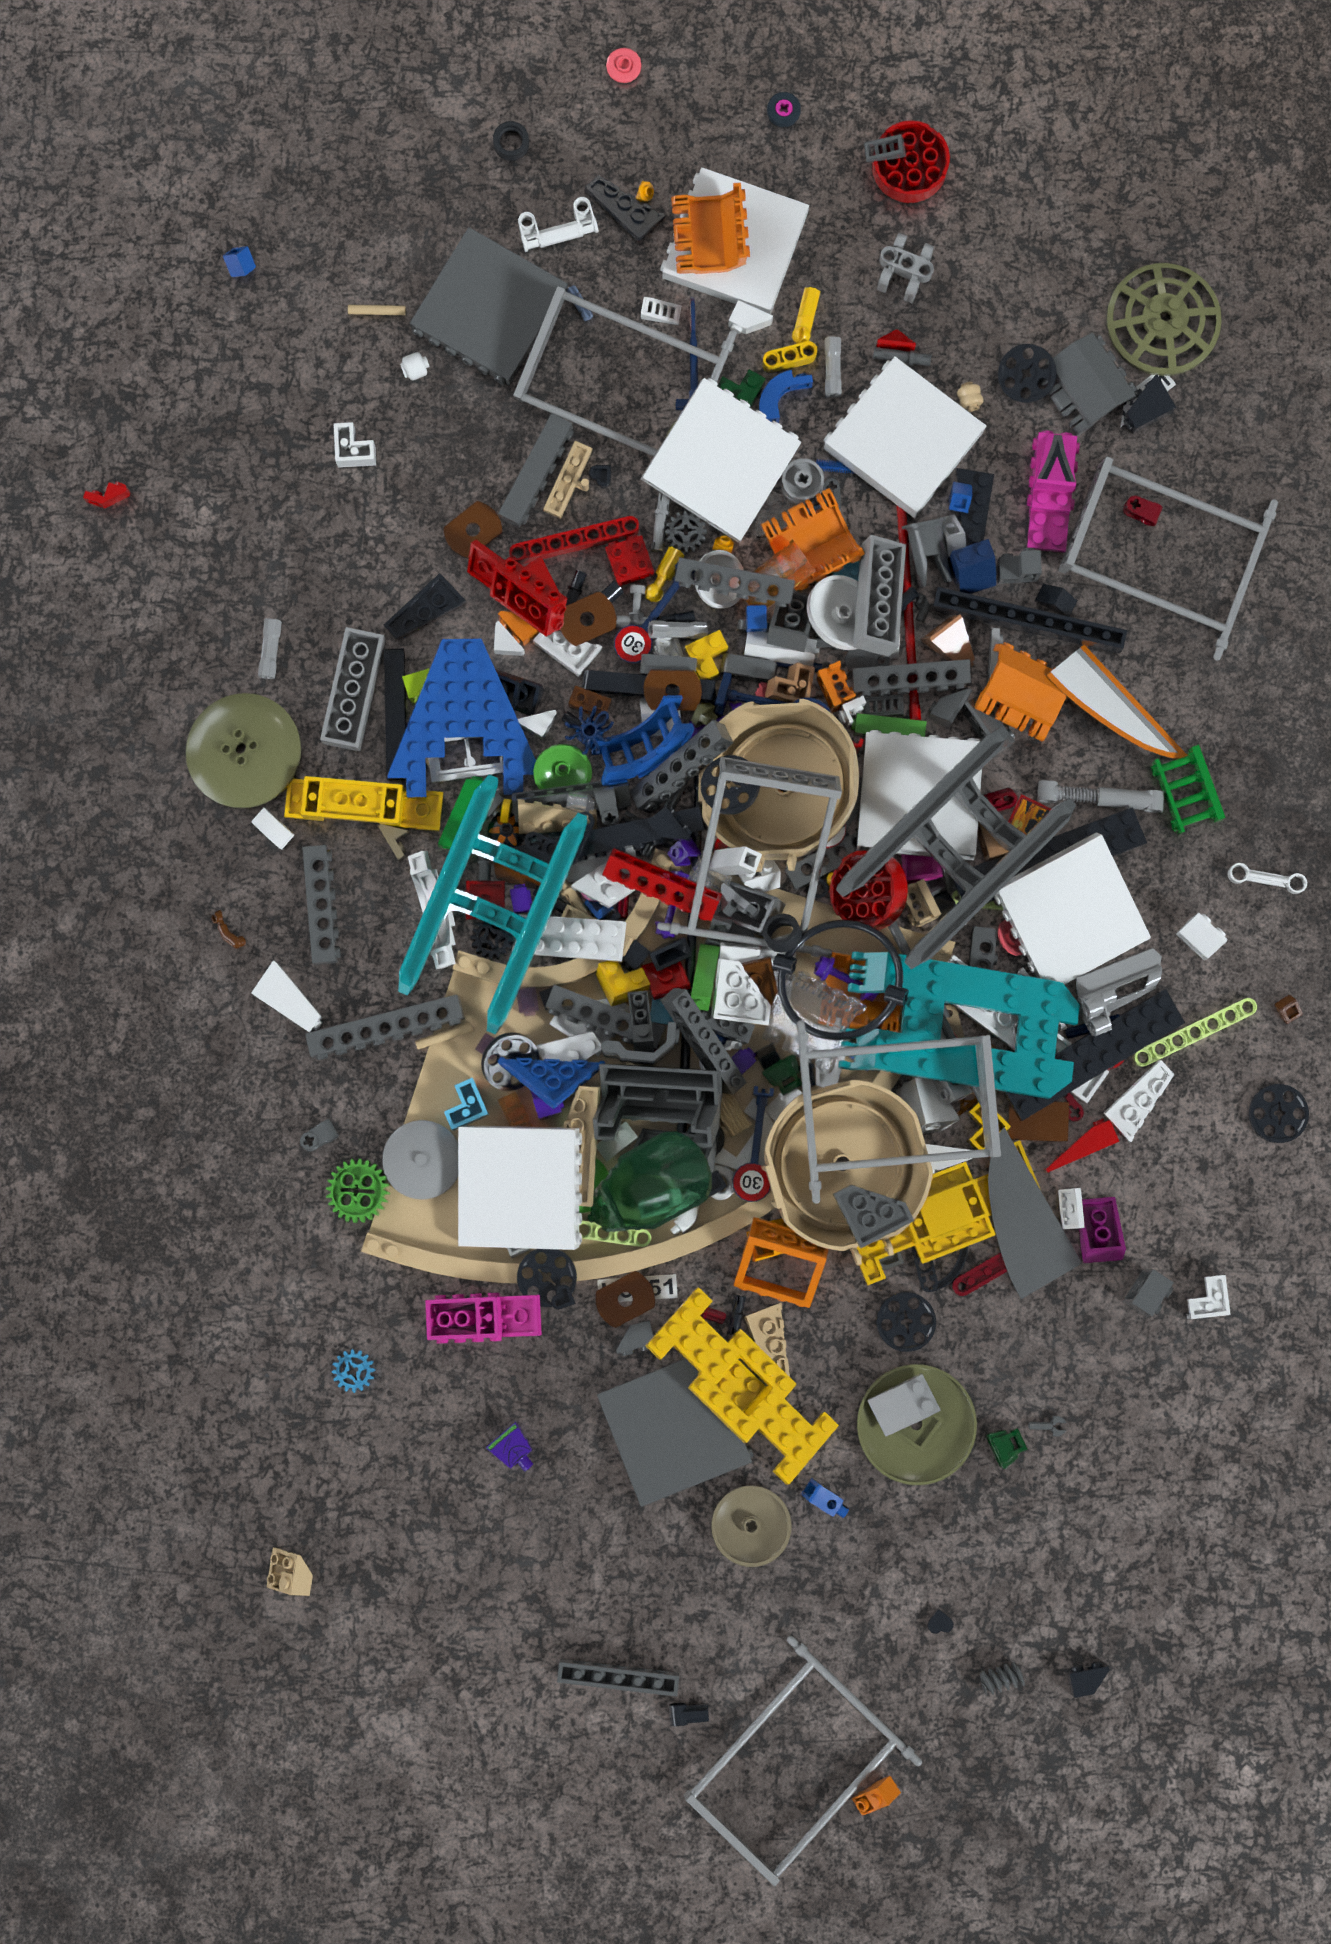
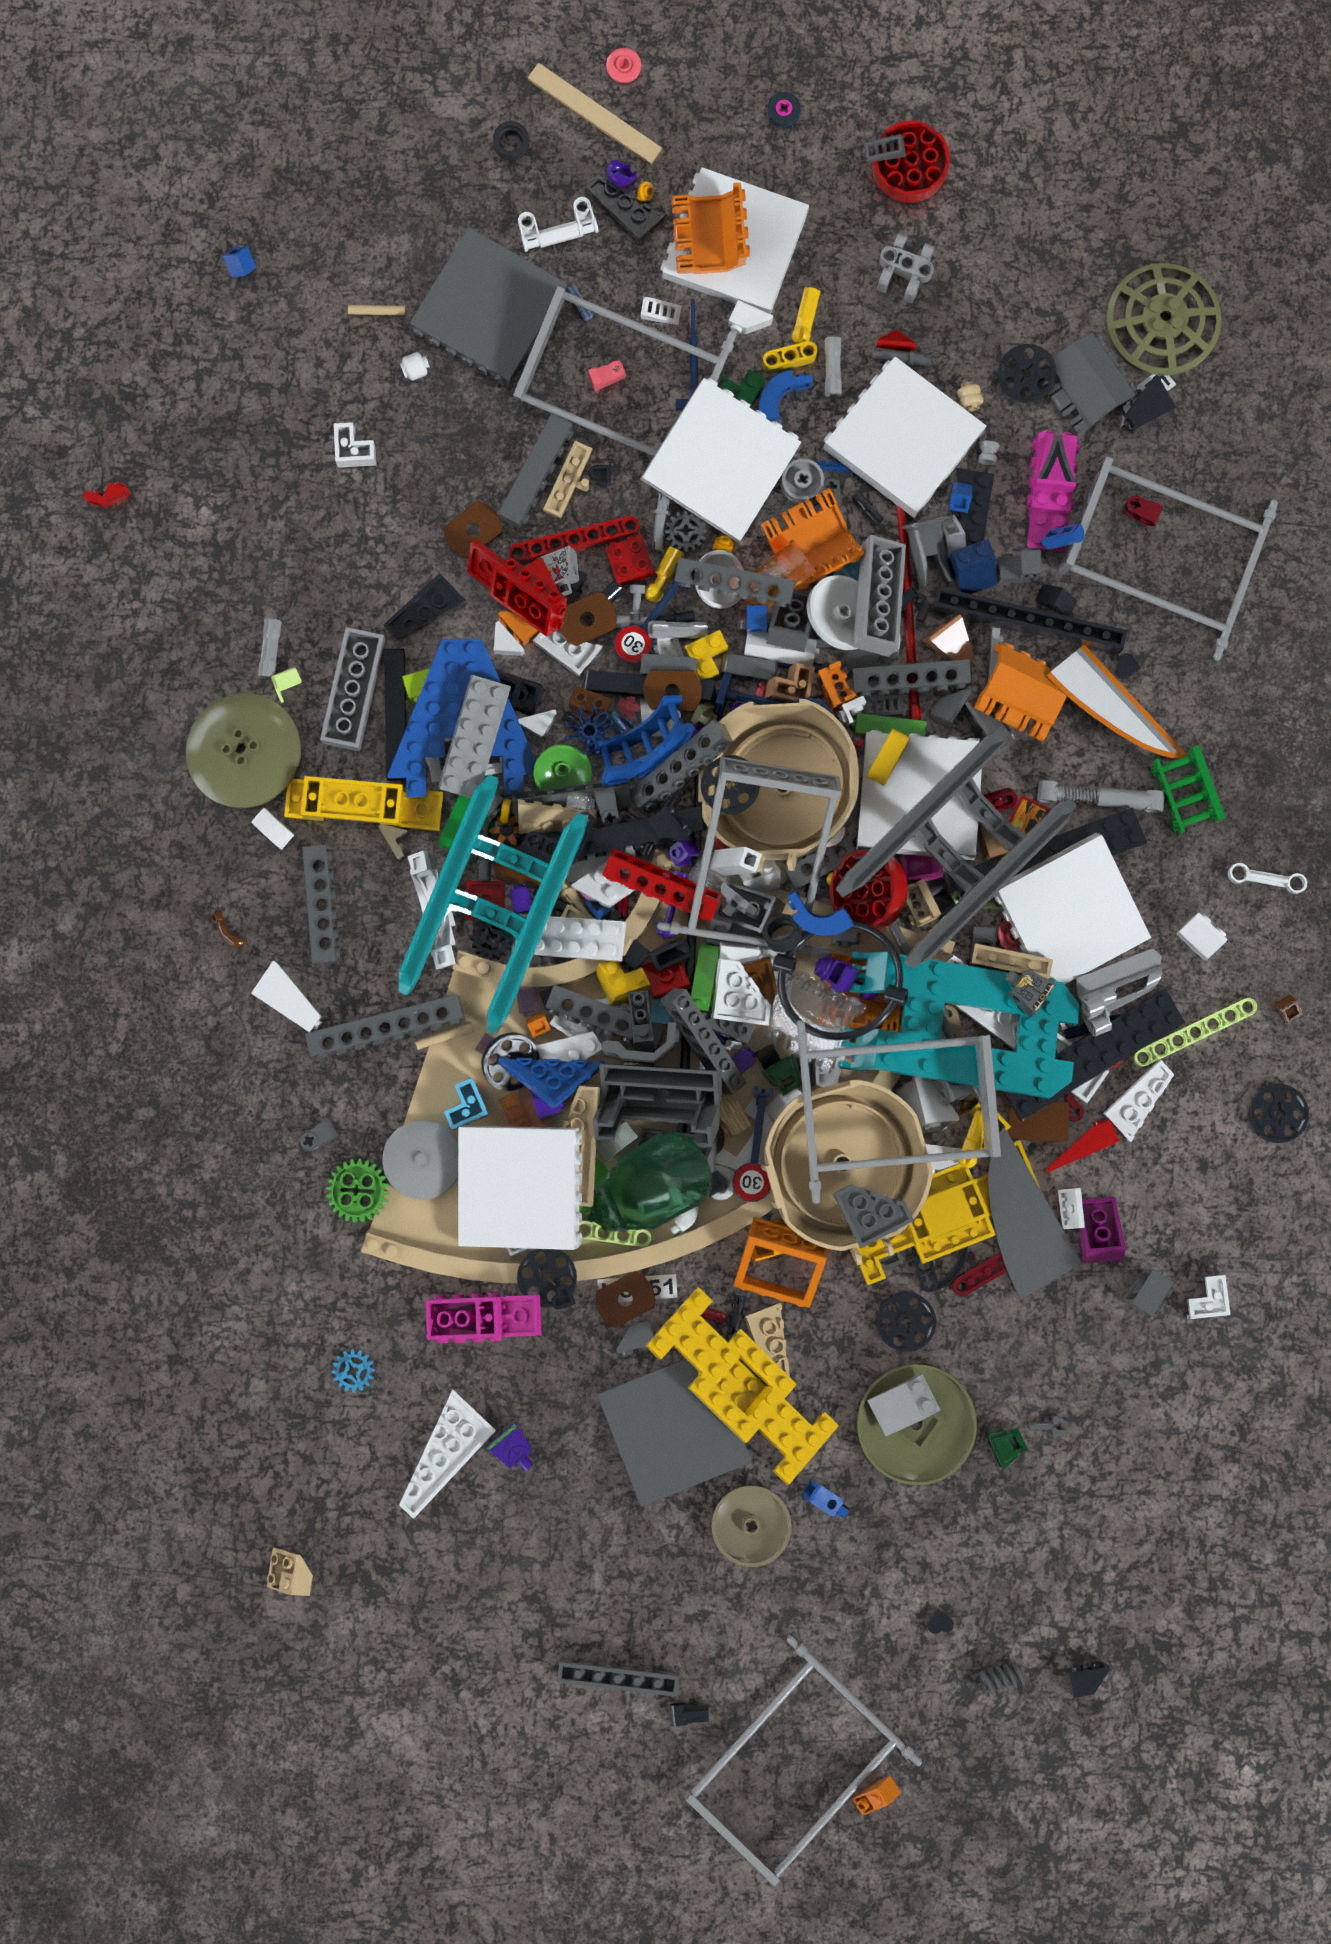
(285, 680): none -> yellowish green bracket
(451, 1445): none -> white wing
(474, 736): none -> light grey brick
(538, 1024): none -> orange plate
(563, 568): none -> light grey torso
(594, 113): none -> tan tile
(606, 375): none -> coral leg
(618, 721): none -> flat silver piece
(620, 174): none -> dark purple hair
(628, 706): none -> coral plant
(819, 924): none -> blue arch
(842, 976): none -> dark purple window
(846, 938): none -> dark grey brick
(867, 508): none -> black axle
(888, 757): none -> yellow beam
(973, 1140): none -> yellow piece
(988, 452): none -> light grey wheel
(1010, 960): none -> tan hinge
(1029, 990): none -> dark grey torso
(1063, 536): none -> blue brick
(1127, 666): none -> black tile

